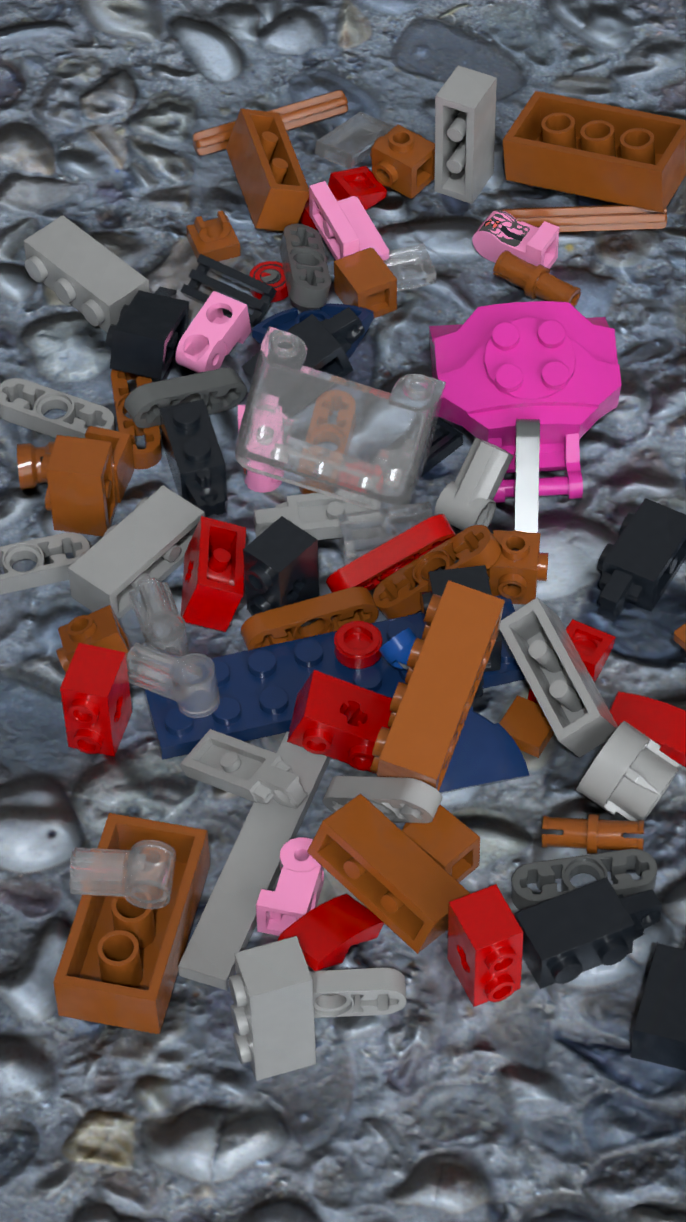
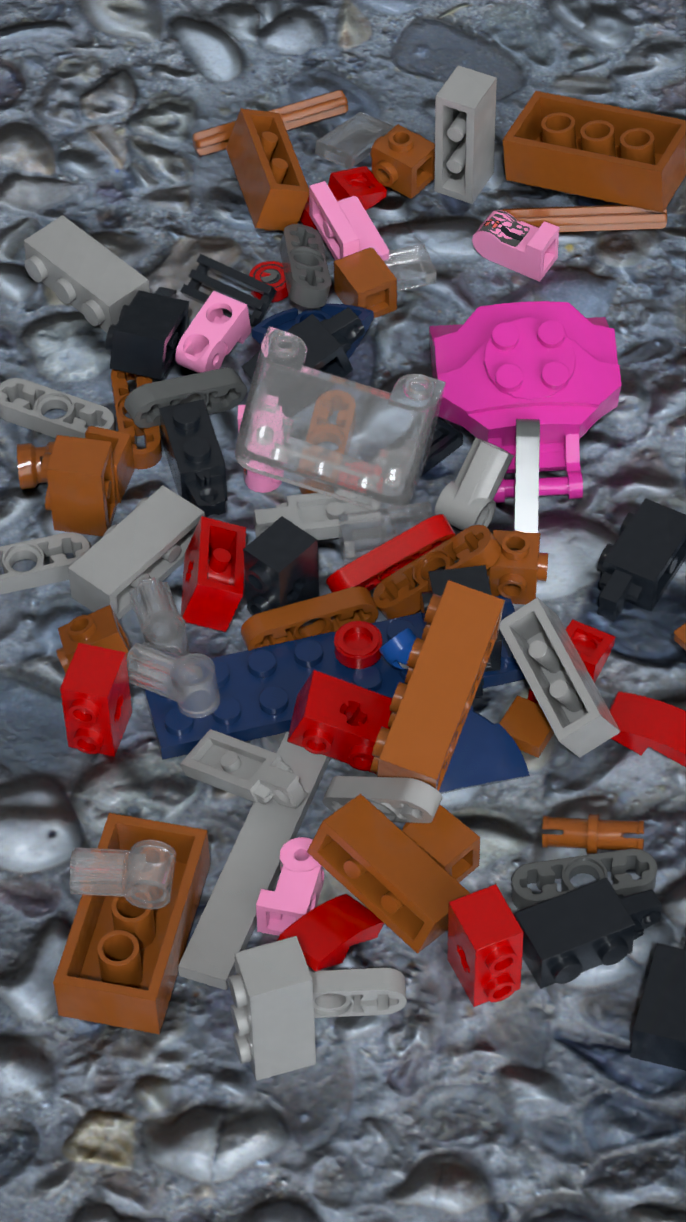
(213, 238): dark orange tile -> none
(535, 280): dark orange pin -> none
(628, 774): light grey piece -> none

